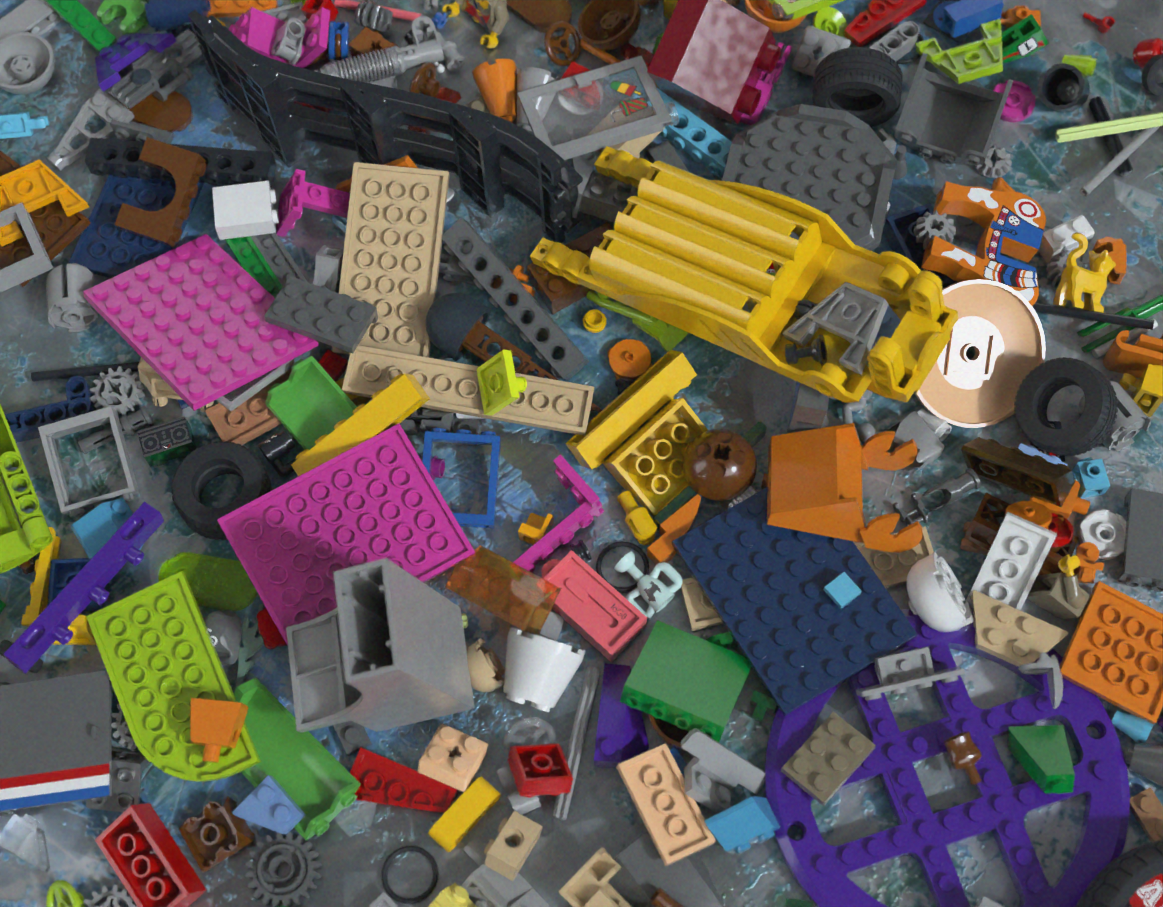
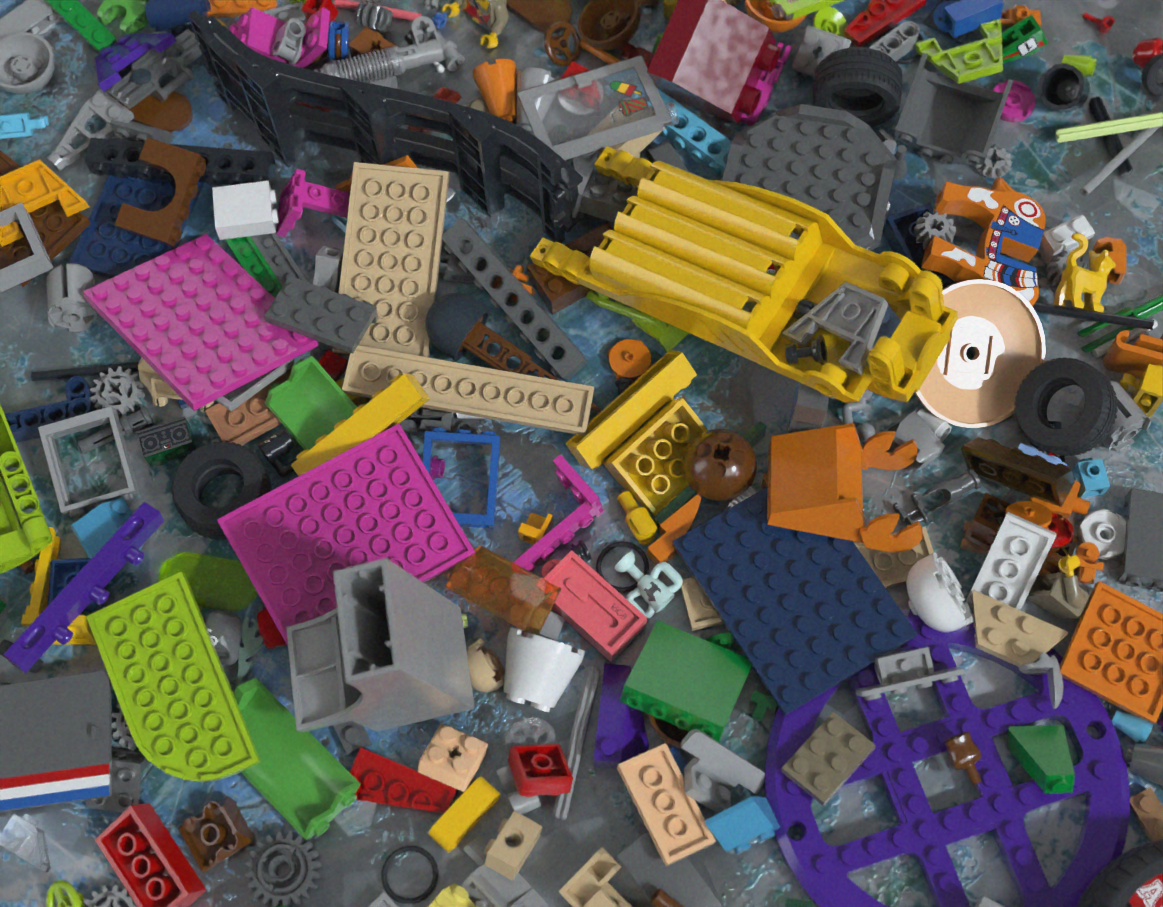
(216, 725): orange torso -> none
(270, 807): medium blue wing -> none
(427, 85): reddish brown piece -> none
(499, 383): neon yellow tile -> none
(594, 321): yellow plate -> none
(842, 590): medium azure tile -> none

